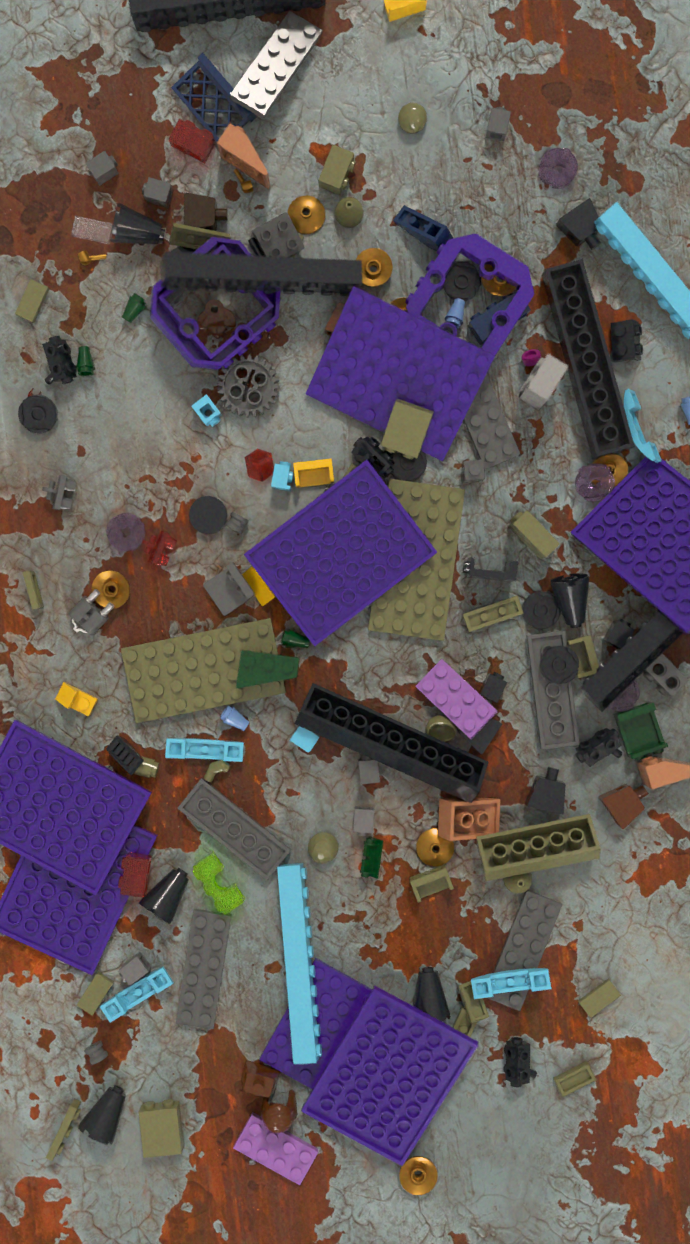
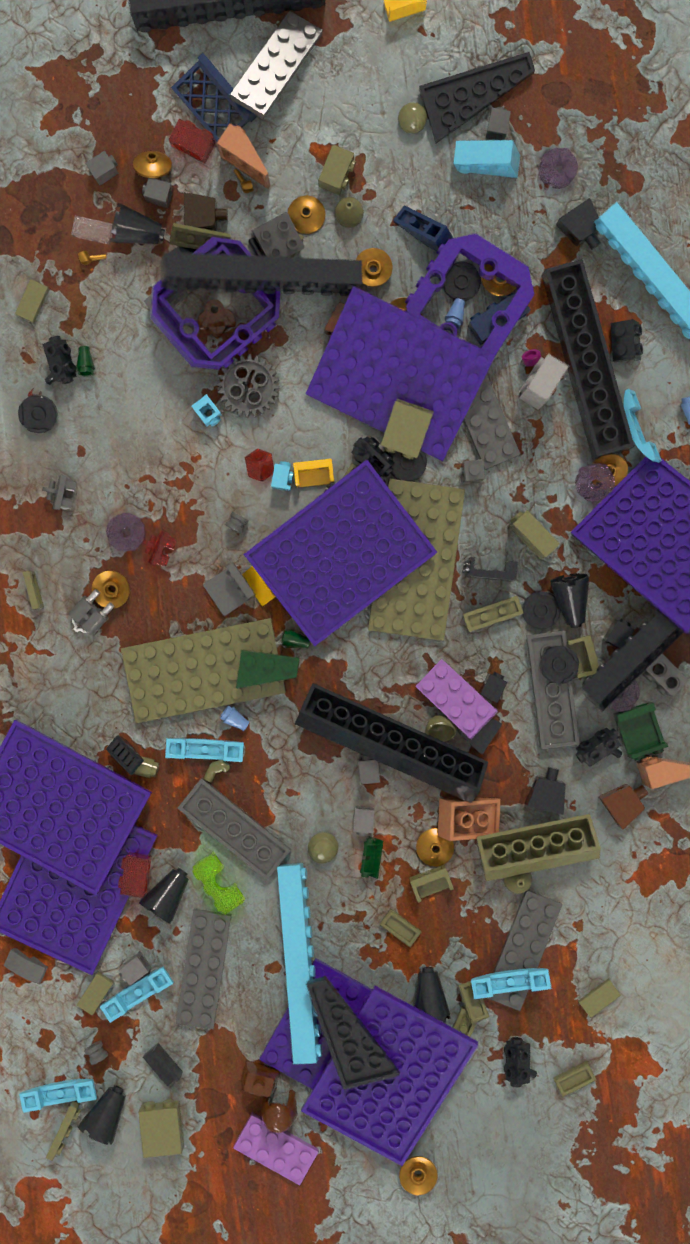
(26, 967): none -> dark grey slope
(56, 1093): none -> medium azure slope
(76, 699): yellow slope -> none
(134, 307): dark green cone -> none
(152, 164): none -> pearl gold dish
(163, 1064): none -> black panel
(208, 515): black tile -> none
(304, 738): medium azure panel -> none
(352, 1047): none -> black wing
(400, 927): none -> olive tile
(462, 96): none -> black wing
(487, 157): none -> medium azure wedge

